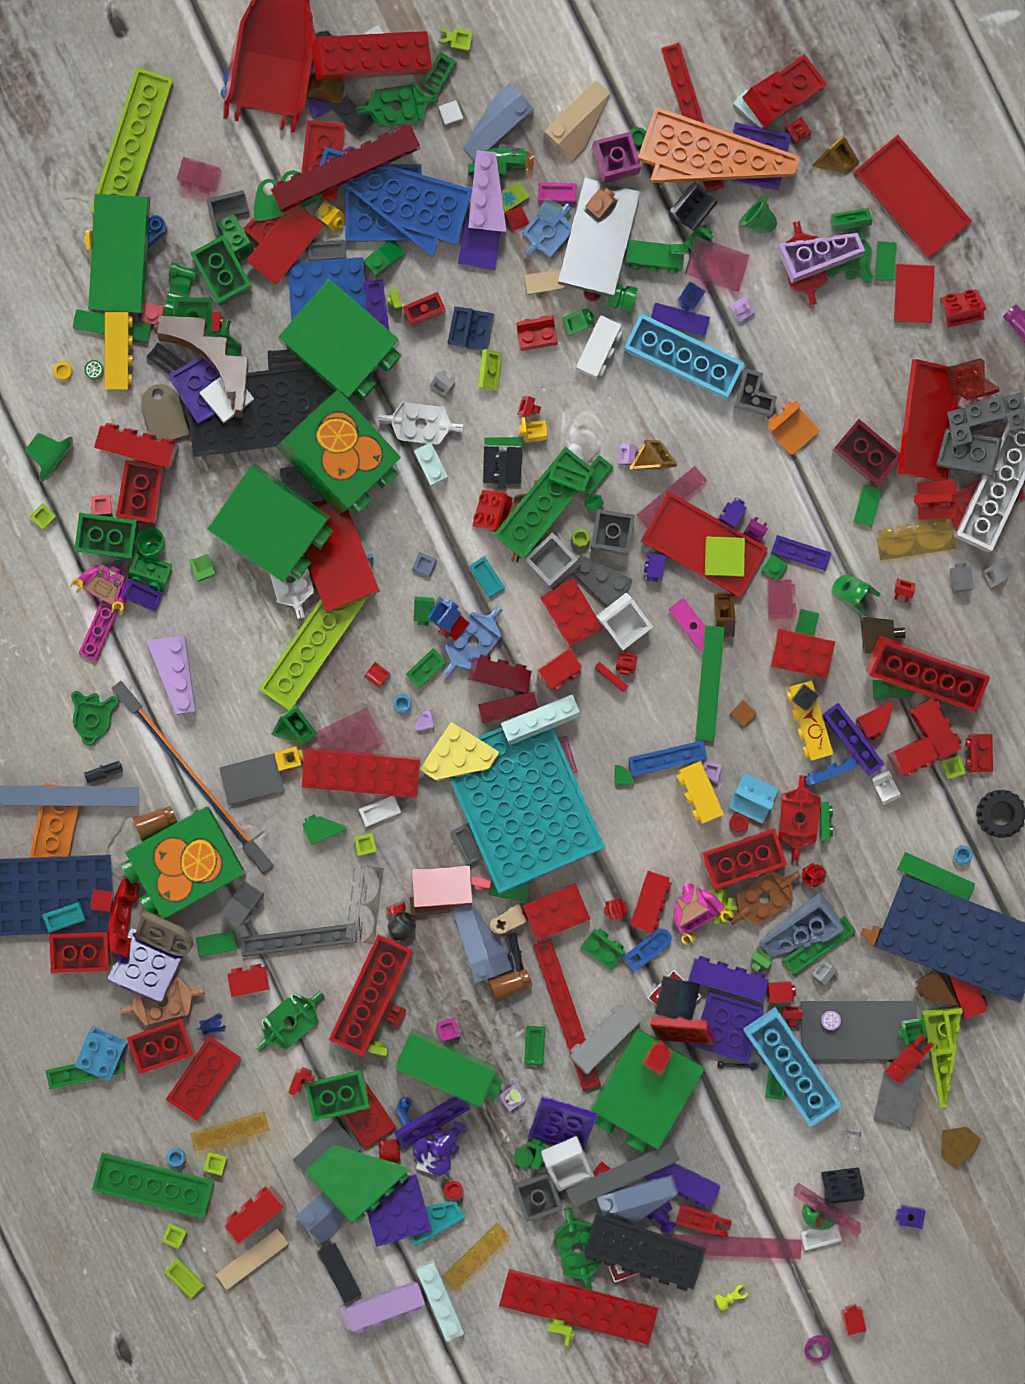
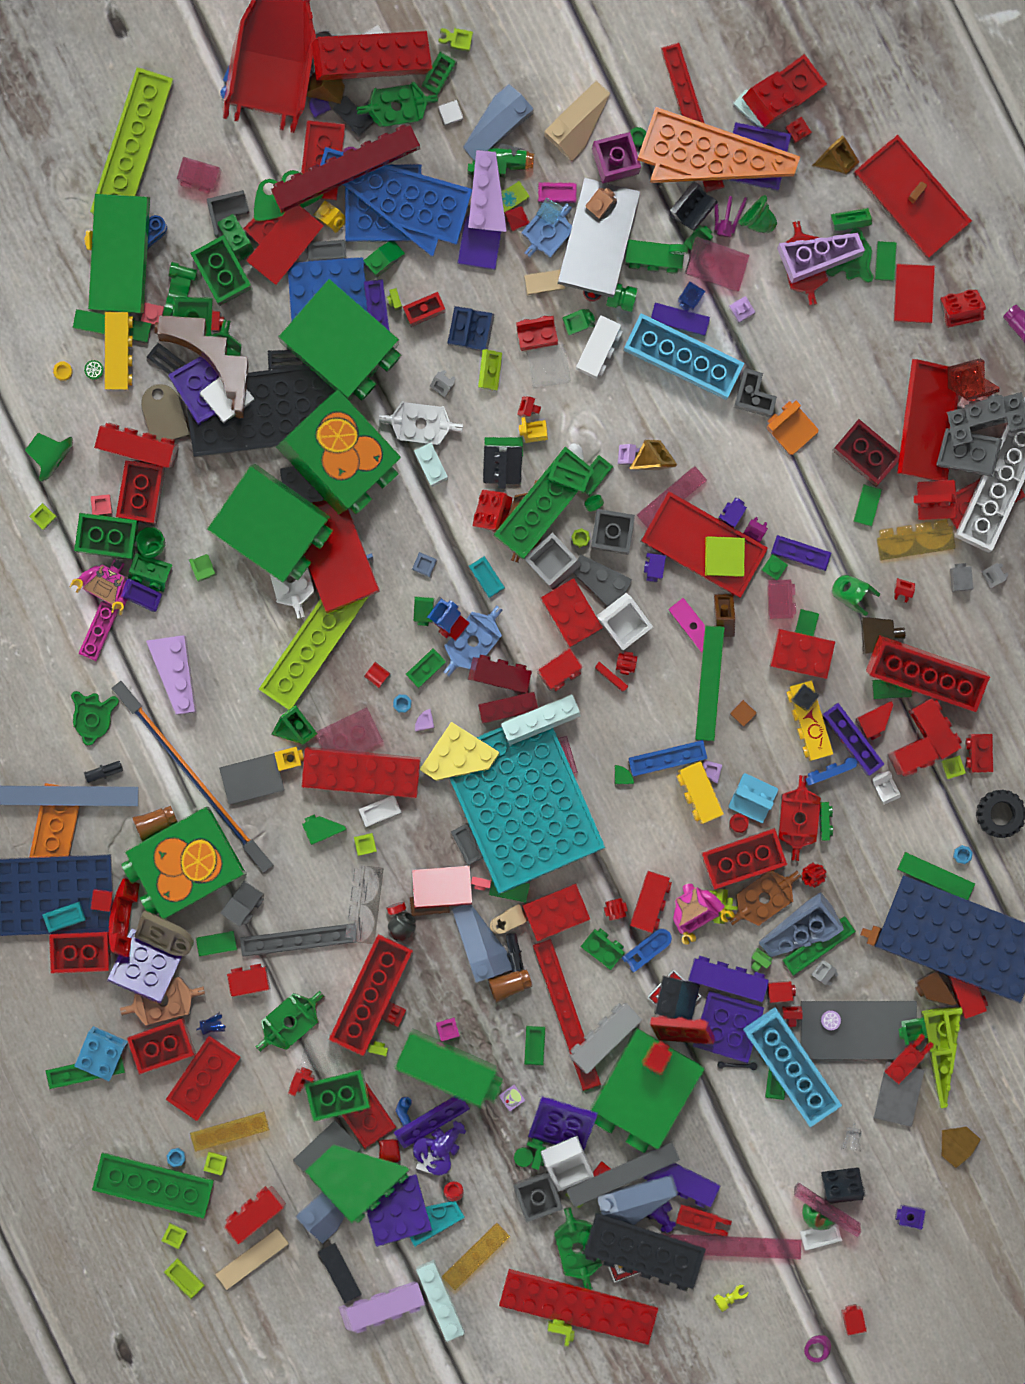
(725, 227): none -> magenta plant
(917, 192): none -> dark orange tile

